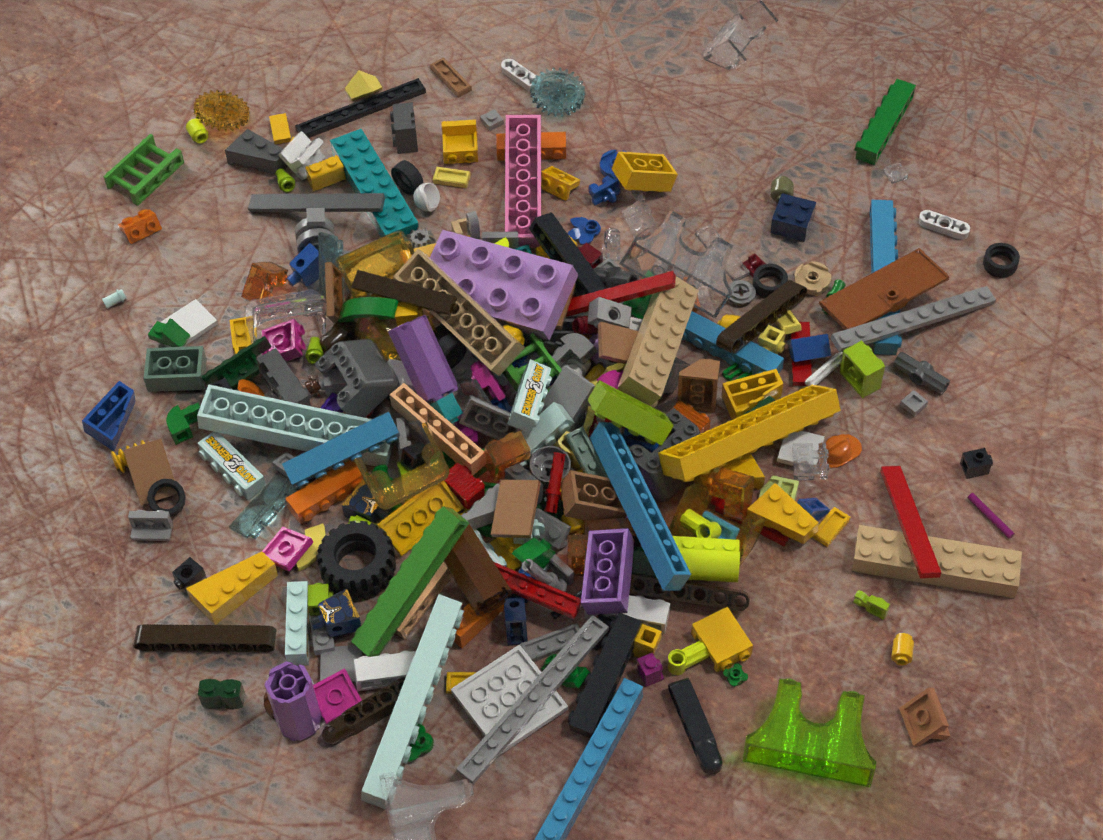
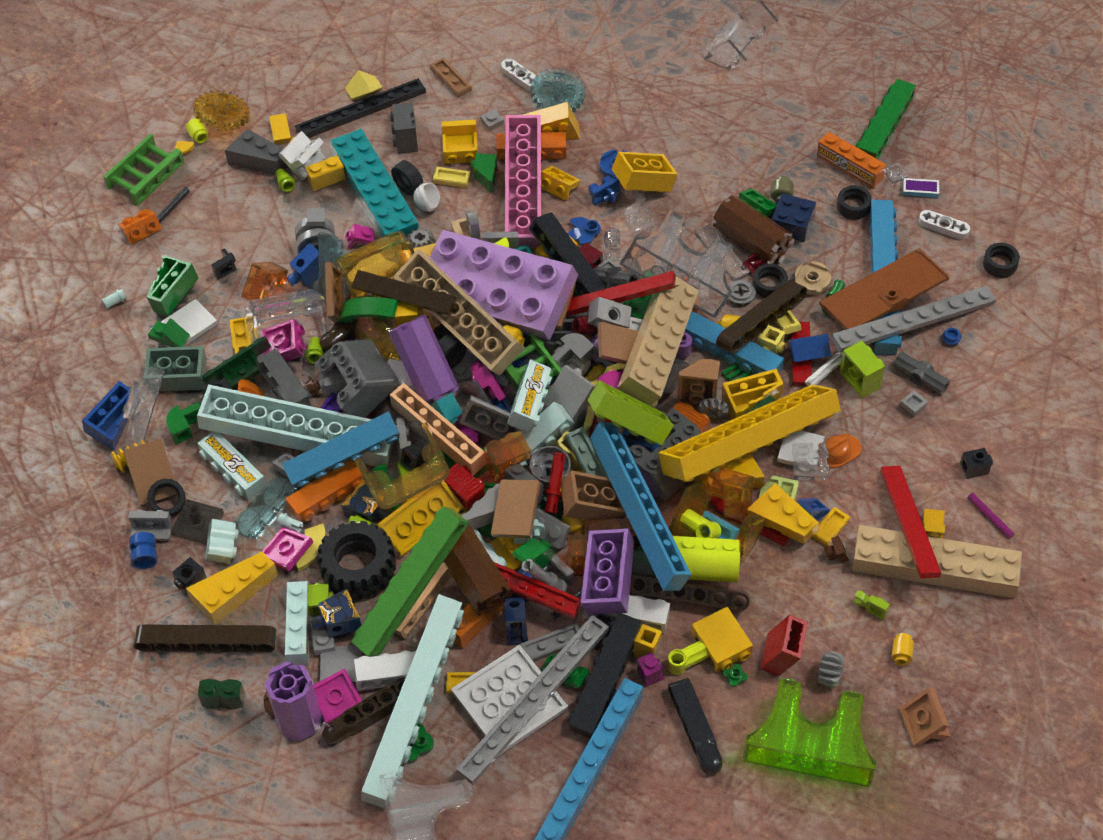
(142, 403): none -> clear bracket
(143, 550): none -> blue wheel
(171, 284): none -> green wedge
(180, 196): none -> black bar
(184, 146): none -> yellow tile
(195, 521): none -> clear smoke tile
(221, 541): none -> light aqua brick
(224, 266): none -> black bracket
(288, 522): none -> light aqua pin
(331, 202): dark grey tile -> none
(359, 234): none -> dark pink bracket
(485, 170): none -> green slope
(559, 119): none -> yellow wedge
(685, 347): none -> medium lavender brick
(714, 408): none -> light grey gear
(753, 230): none -> reddish brown brick
(758, 201): none -> green bracket
(784, 645): none -> red brick
(831, 669): none -> light grey gear
(836, 550): none -> reddish brown tile
(851, 160): none -> orange brick
(854, 191): none -> black tyre
(920, 187): none -> tile
(934, 522): none -> yellow brick
(951, 336): none -> blue plate

